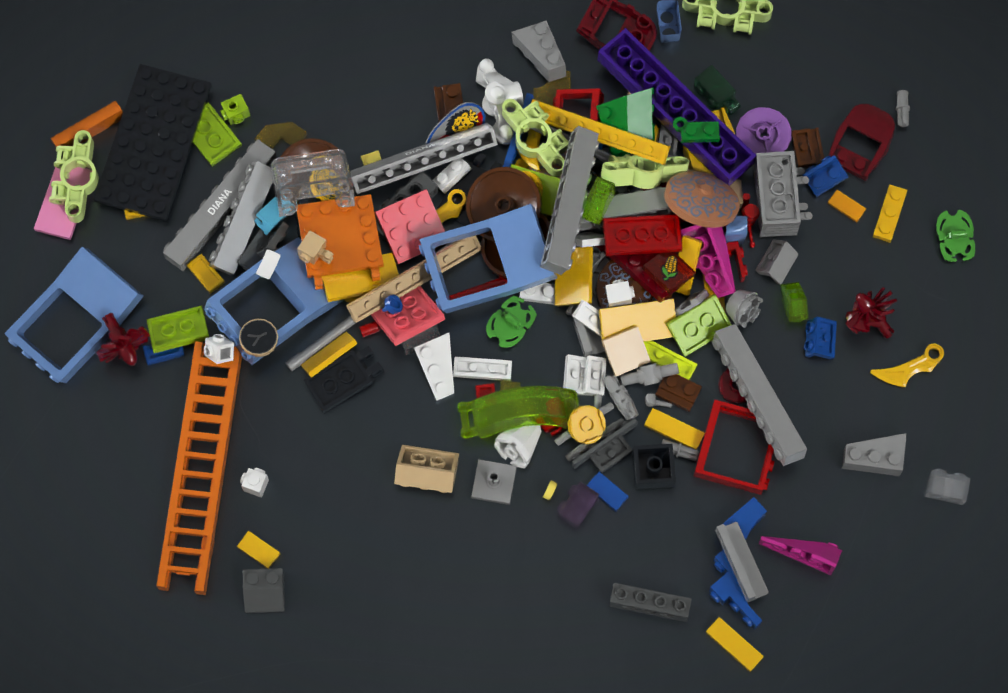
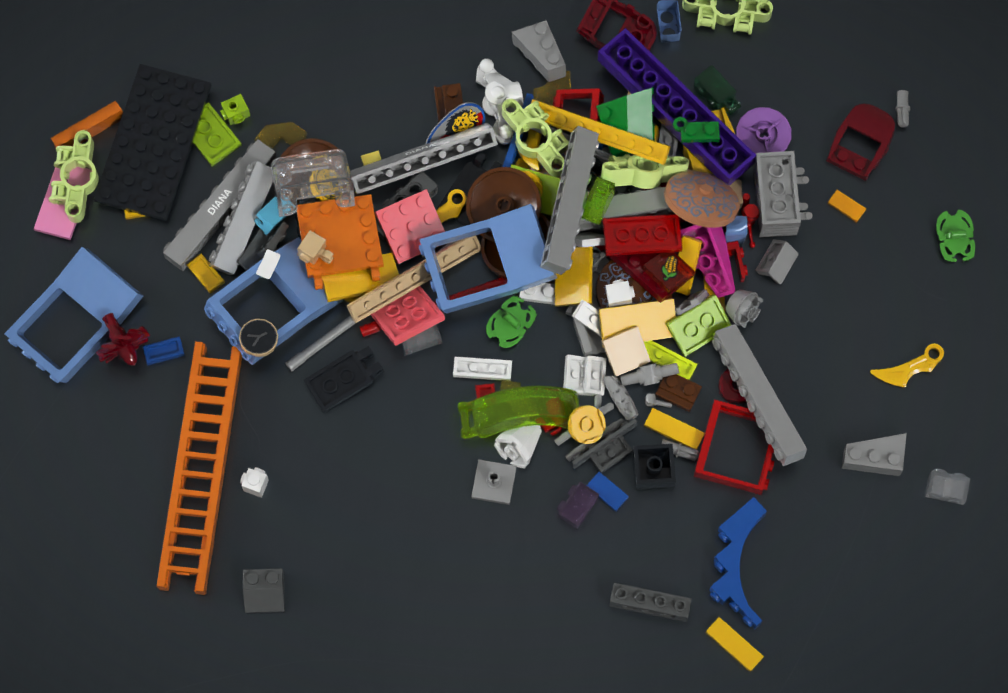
(177, 329): lime tile -> none
(219, 349): white brick -> none
(258, 550): yellow tile -> none
(329, 354): yellow tile -> none
(392, 304): blue tile -> none
(426, 468): tan slope -> none
(437, 365): white wing -> none
(452, 174): white plate -> none
(550, 490): light yellow tile -> none
(741, 561): light grey panel -> none
(794, 302): clear neon green slope -> none
(807, 147): reddish brown plate -> none
(811, 553): dark pink wedge -> none
(820, 338): blue bracket -> none
(825, 175): blue bracket -> none
(871, 312): dark red piece -> none
(889, 213): yellow plate -> none

